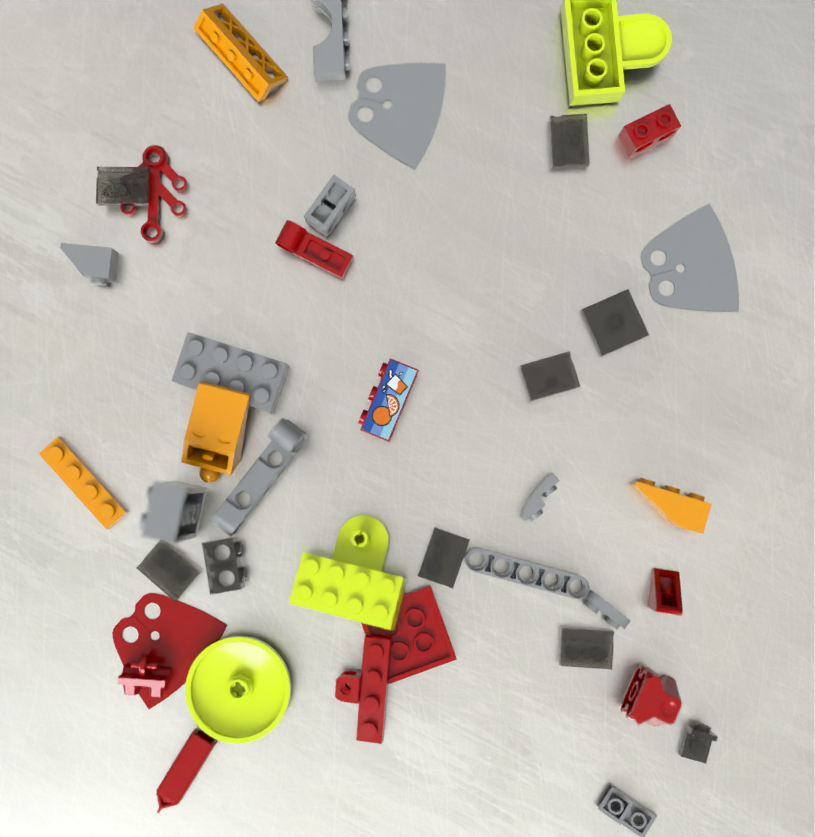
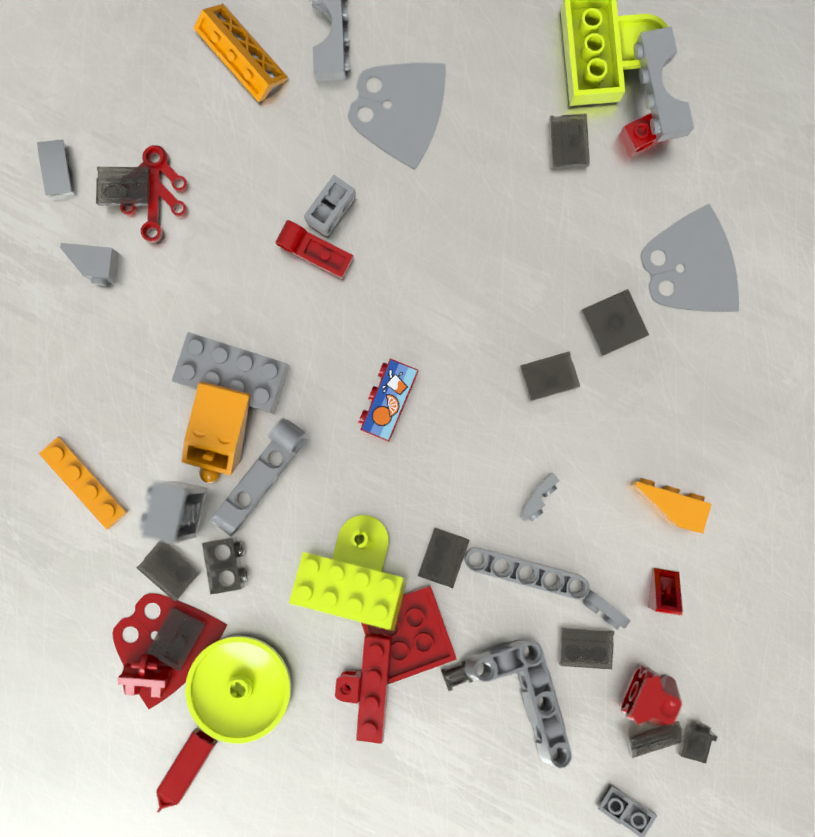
(54, 167): none -> light grey slope
(176, 638): none -> clear smoke plate
(455, 676): none -> clear smoke bush
(535, 684): none -> light grey beam
(655, 739): none -> clear smoke plate
(669, 116): none -> light grey arch

